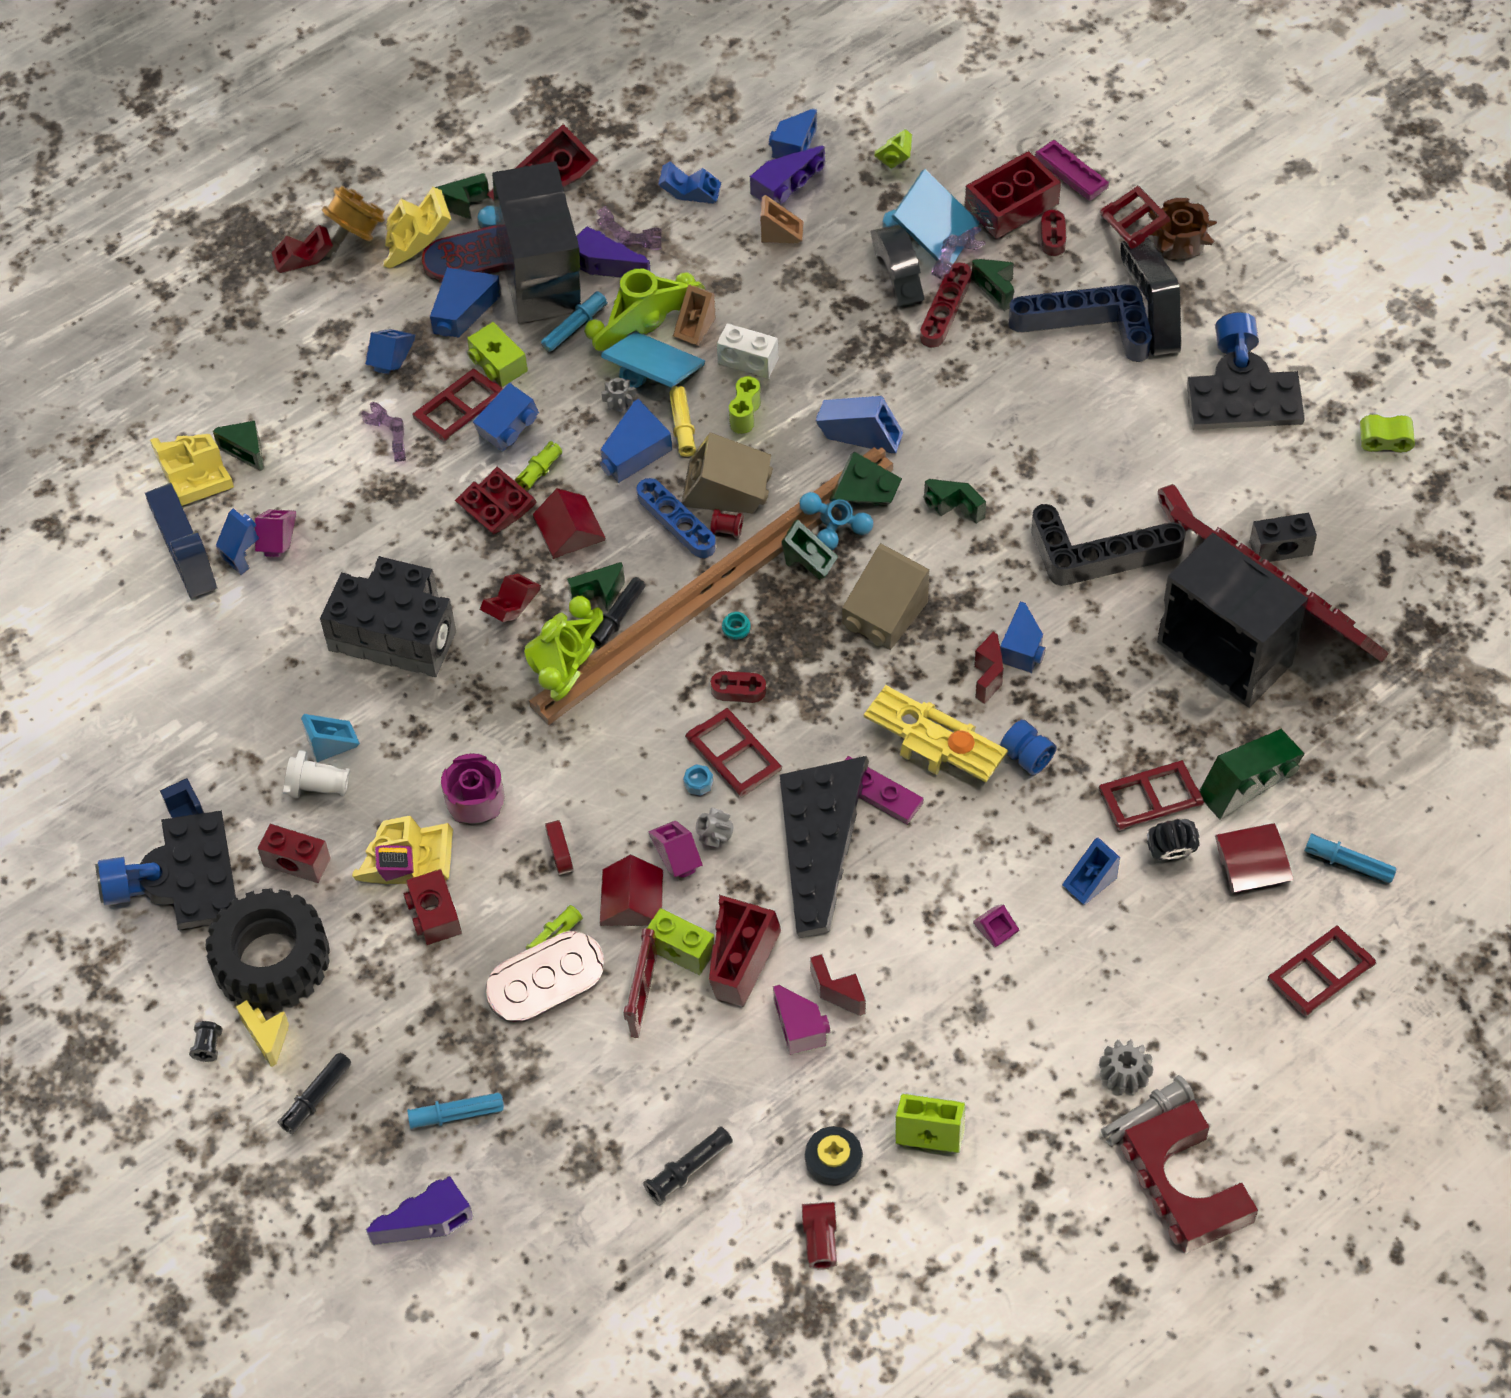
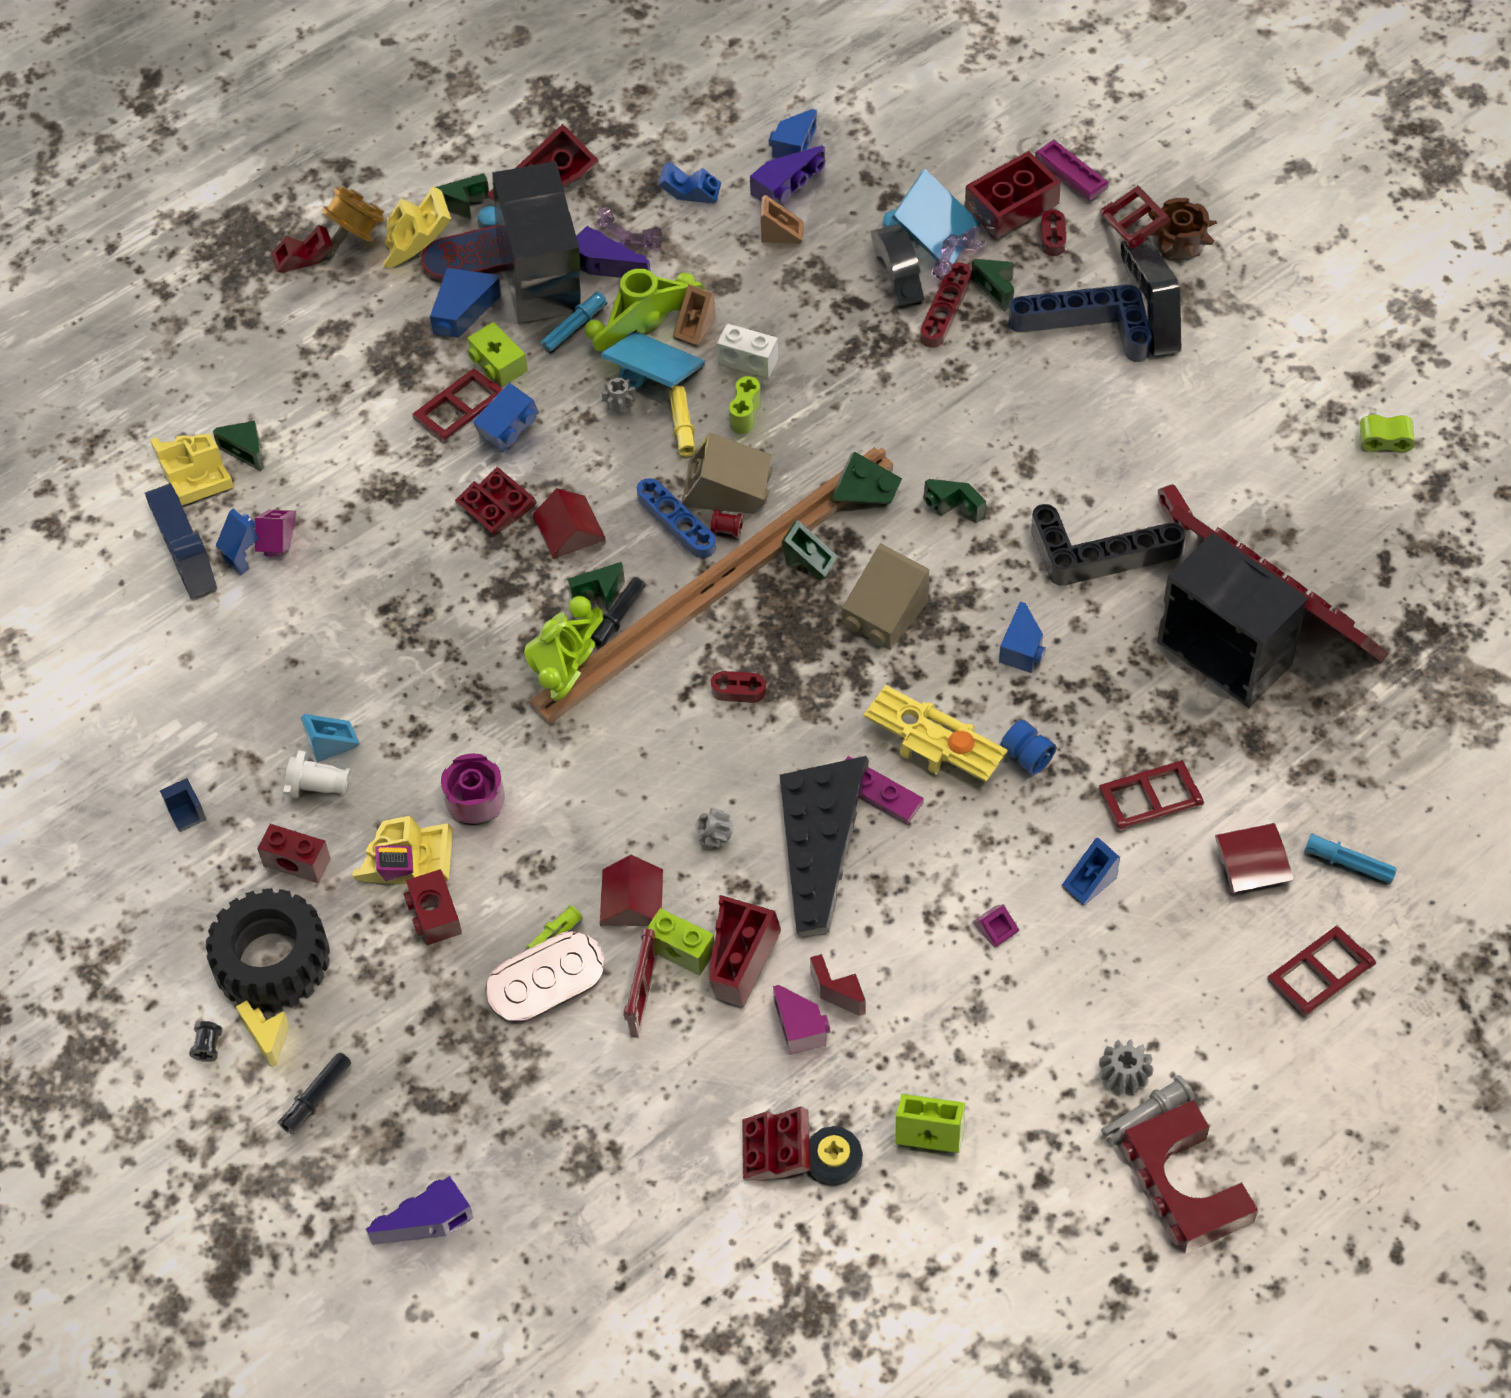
(186, 871): black plate -> none
(388, 349): blue slope -> none
(390, 617): black piece -> none
(395, 424): clear purple piece -> none
(455, 1110): dark azure axle -> none
(512, 598): dark red slope -> none
(539, 465): lime pin -> none
(559, 847): dark red beam -> none
(634, 443): blue slope -> none
(673, 1170): black pin -> none
(676, 848): magenta slope -> none
(698, 780): dark azure tile -> none
(736, 619): teal plate -> none
(747, 786): dark red window -> none
(776, 1144): none -> dark red slope
(819, 1227): dark red piece -> none
(860, 422): blue slope -> none
(861, 523): dark azure piece -> none
(895, 150): lime bracket -> none
(989, 661): dark red slope -> none
(1173, 839): black gear -> none
(1243, 388): black plate -> none
(1249, 771): dark green wedge -> none
(1283, 537): black brick -> none

